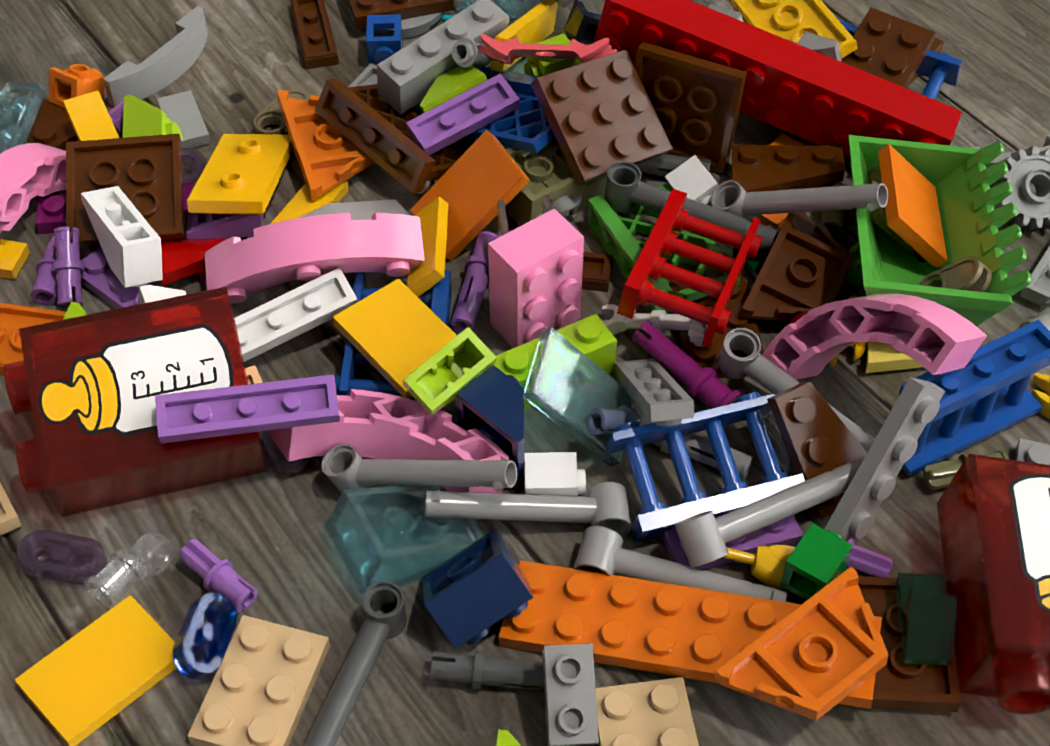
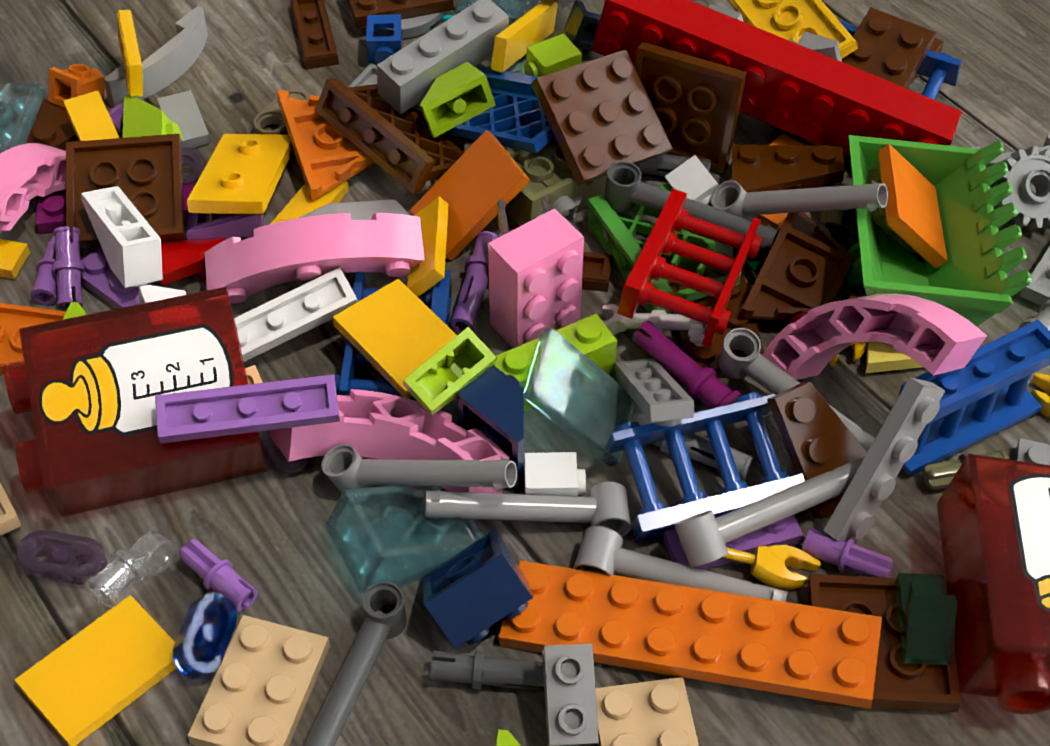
(130, 53): none -> yellow tile
(463, 114): medium lavender plate -> none
(466, 53): light grey pin -> none
(509, 50): coral piece -> none
(609, 419): sand blue pin -> none
(812, 653): orange wing -> none
(815, 562): green brick -> none
(962, 275): dark tan piece -> none

